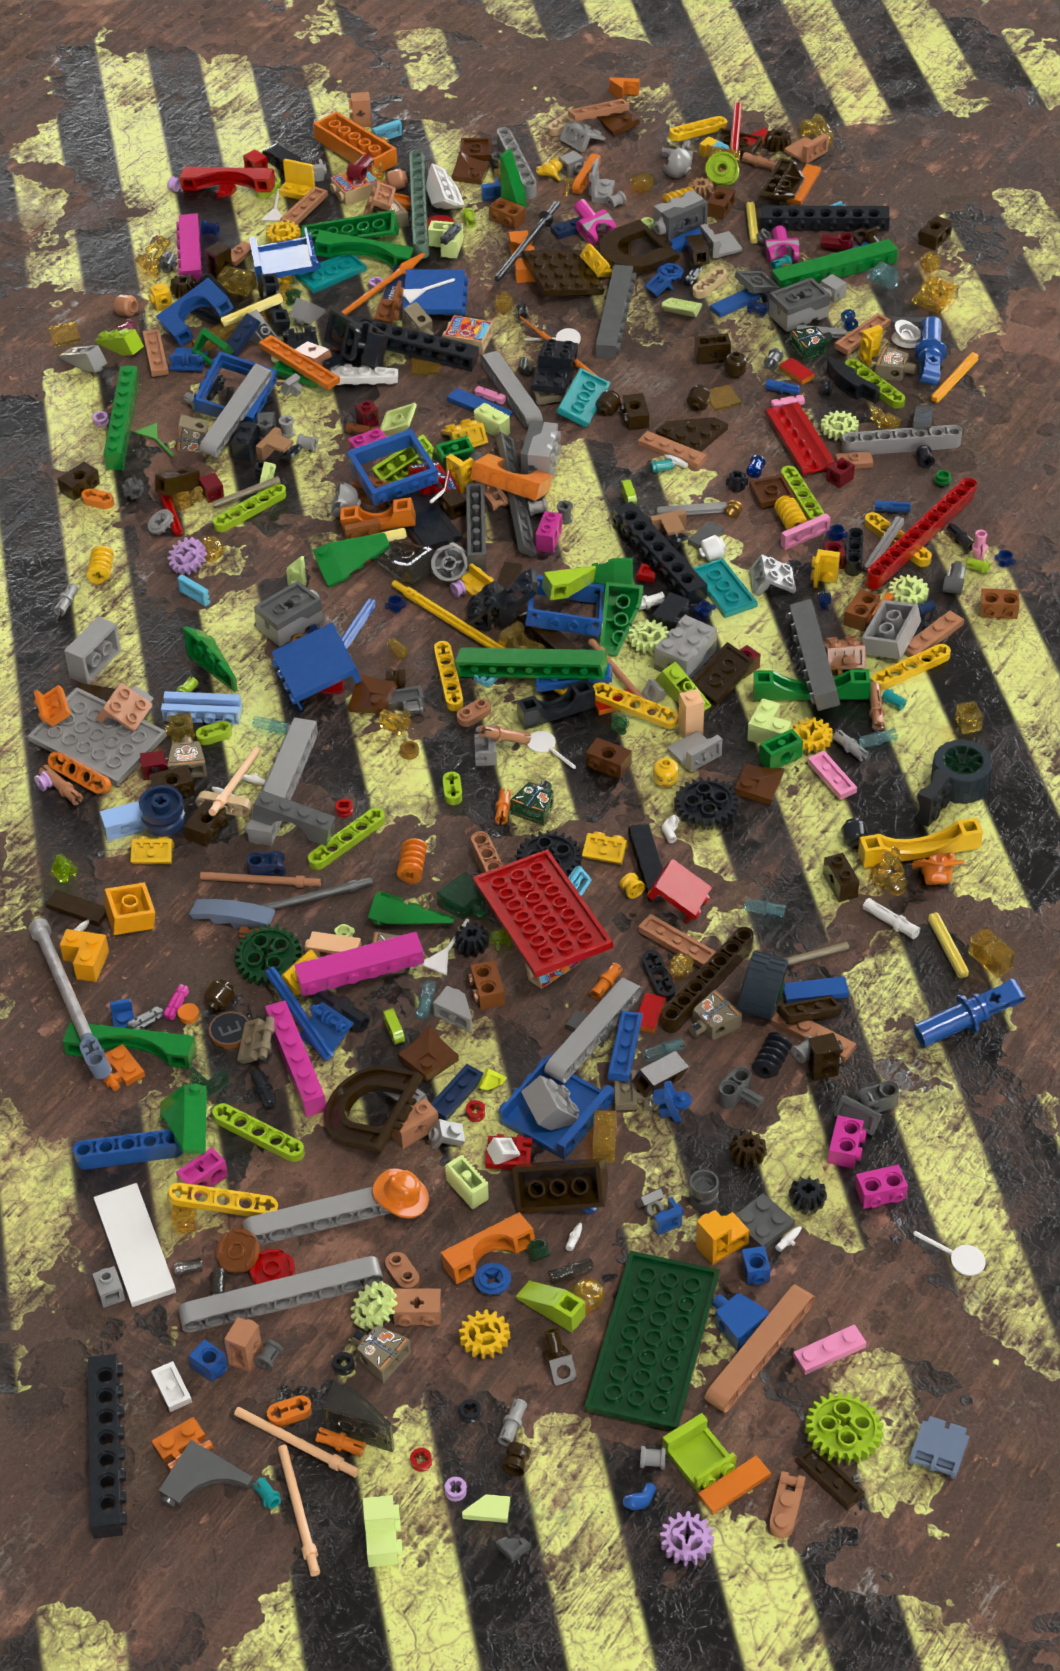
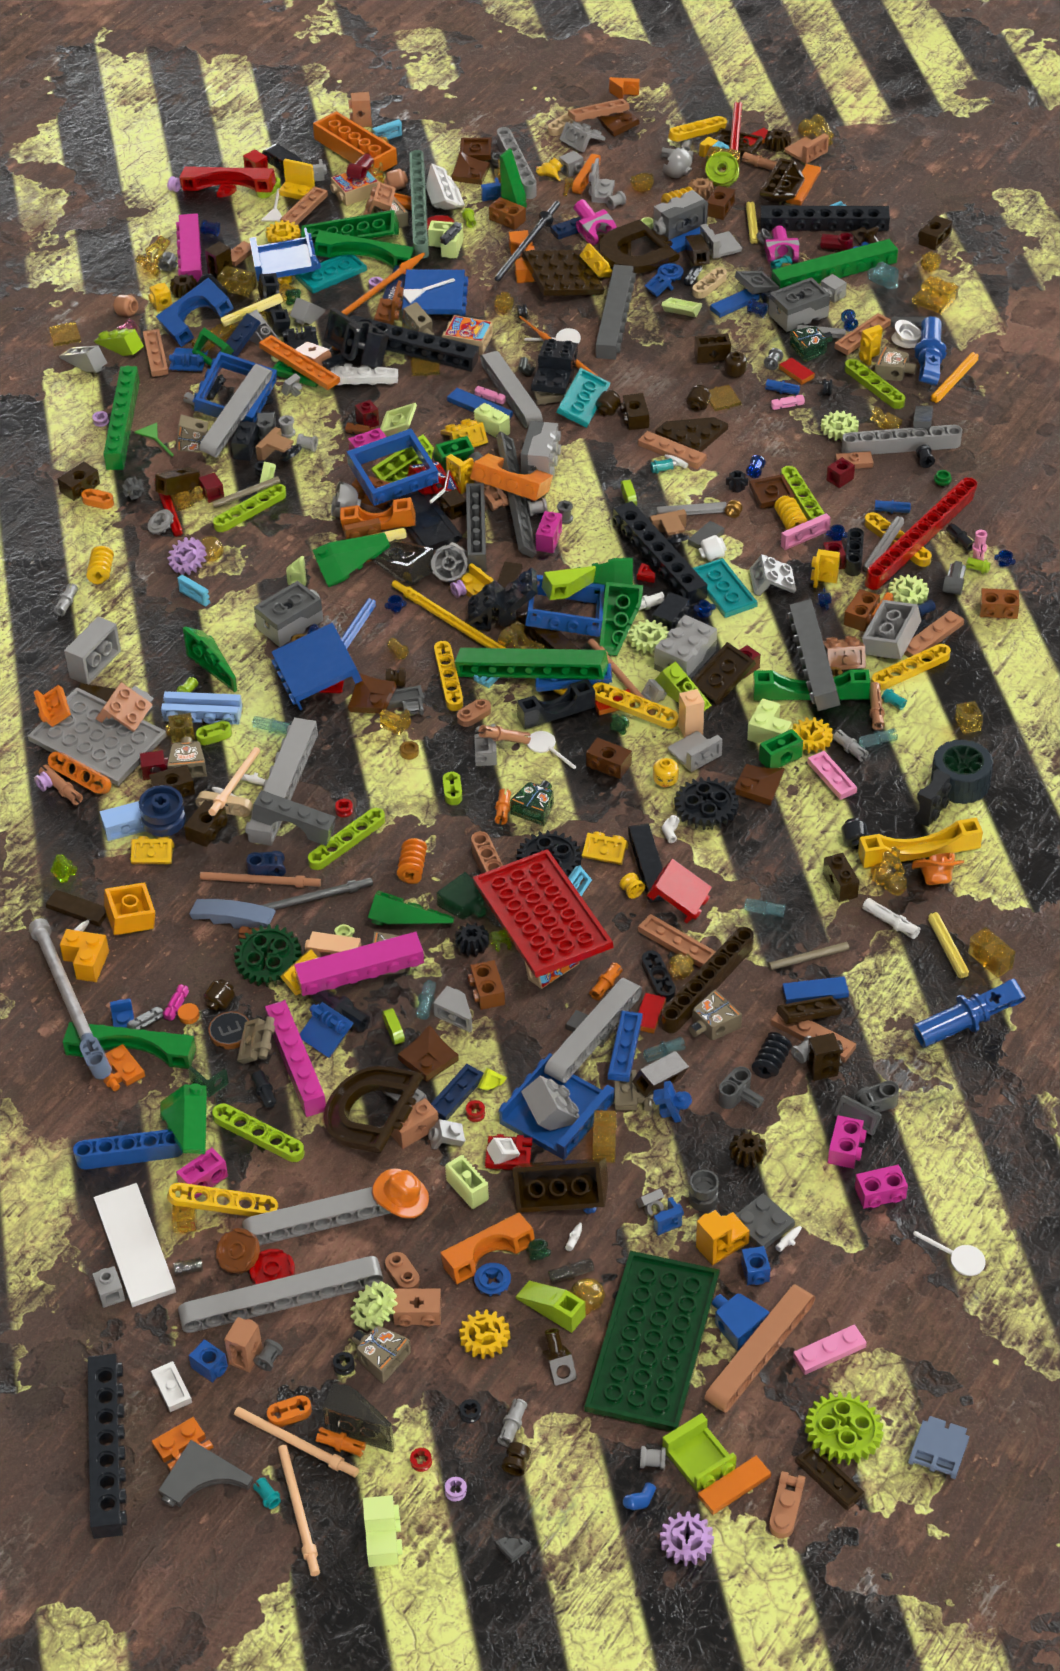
(207, 316): black axle -> none
(218, 1278): clear smoke pin -> none
(299, 1014): blue axle -> none
(440, 960): white piece -> none
(489, 1508): yellowish green tile -> none
(762, 985): black wheel -> none
(800, 438): red plate -> none
(807, 1194): black gear -> none
(847, 380): black slope -> none

